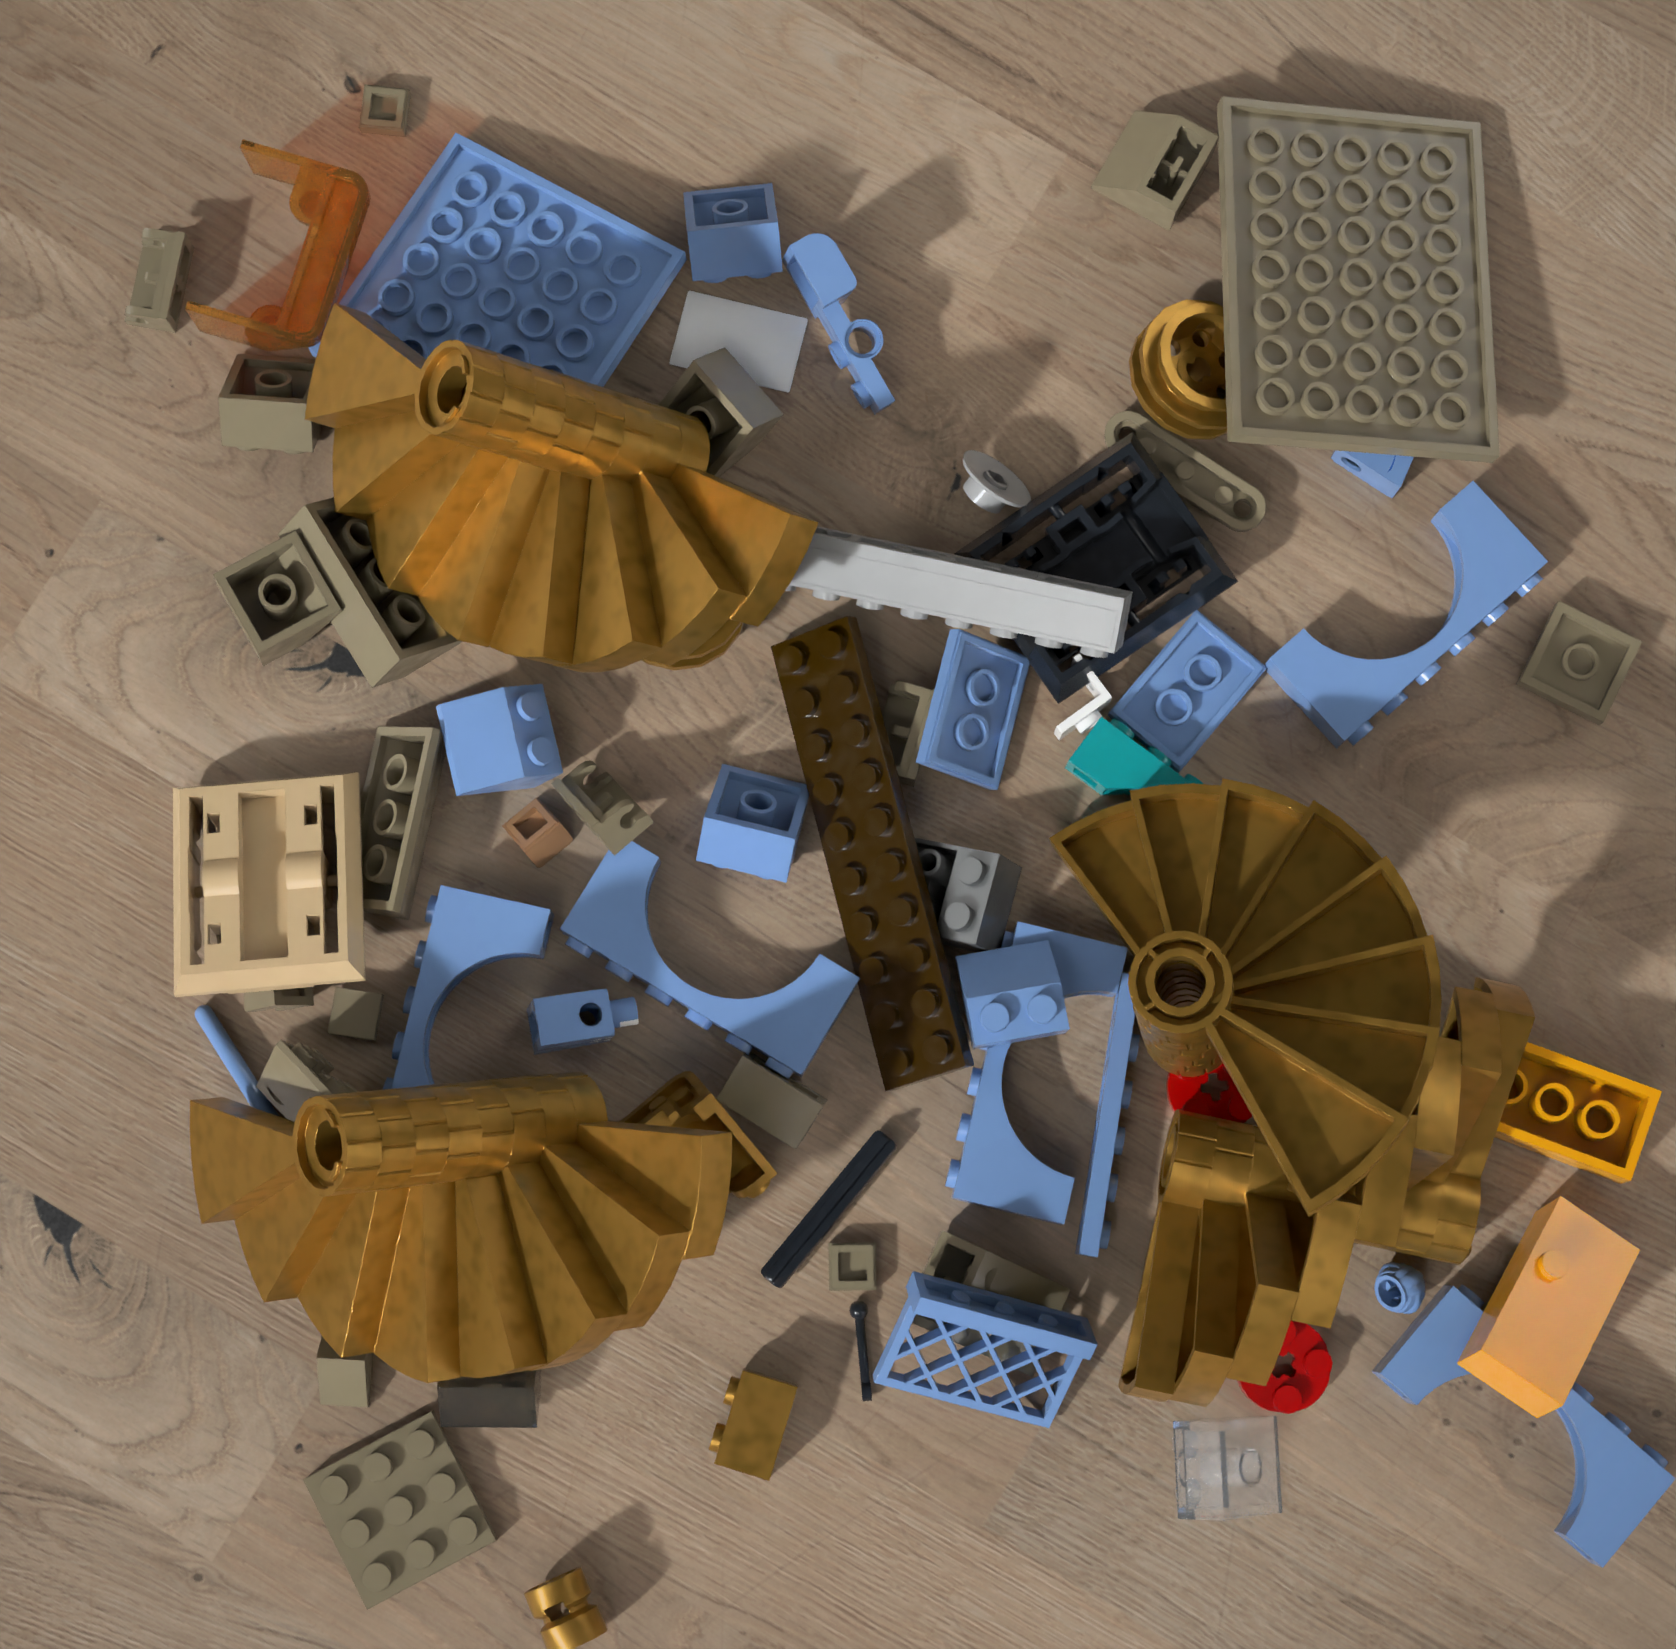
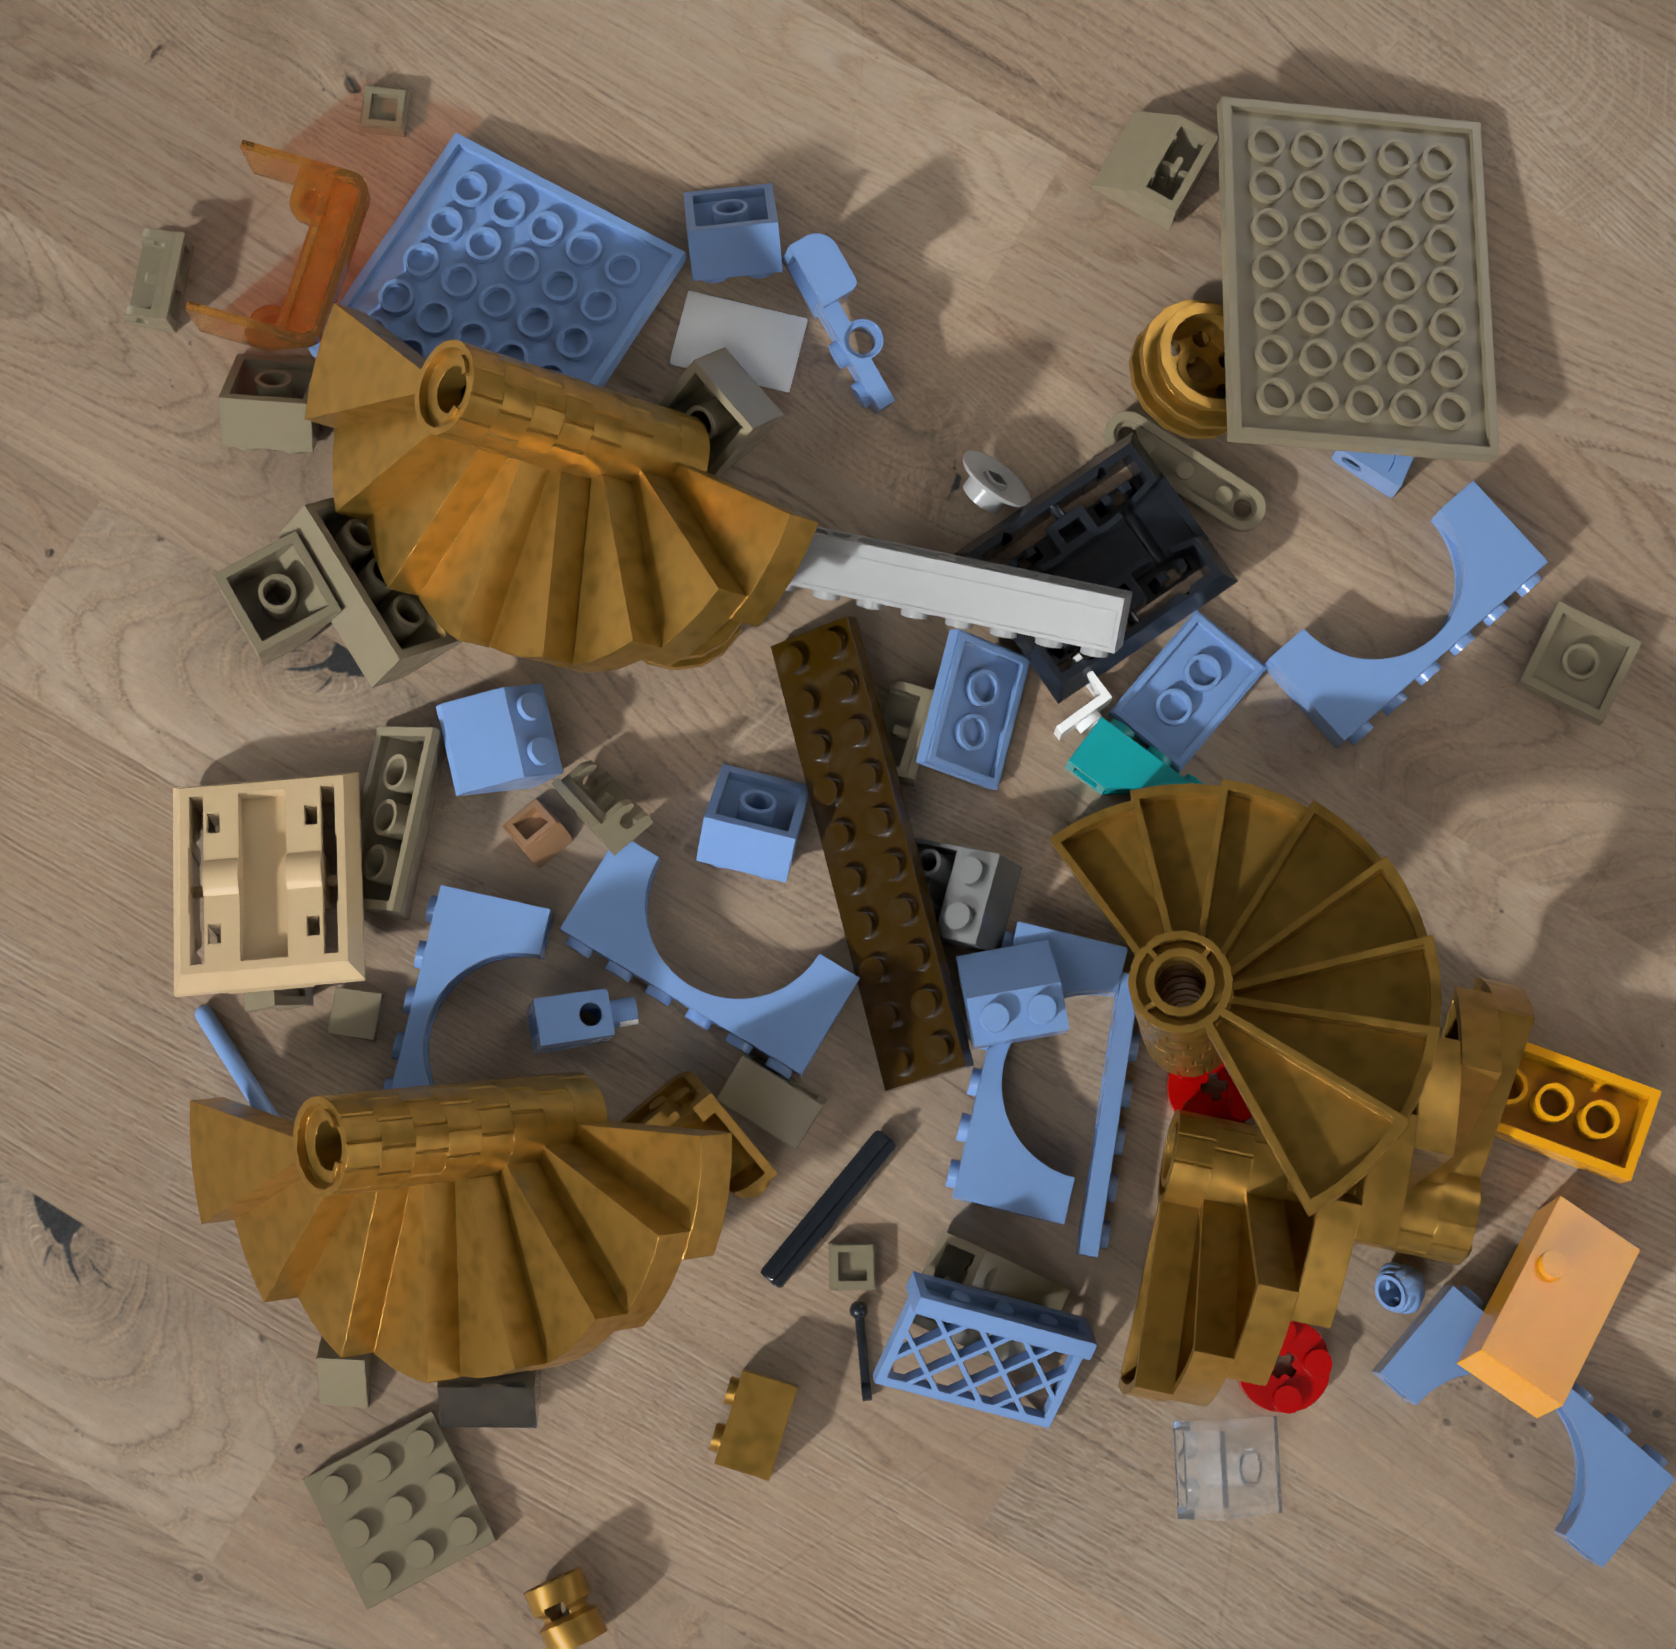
(296, 1075): dark tan slope -> none

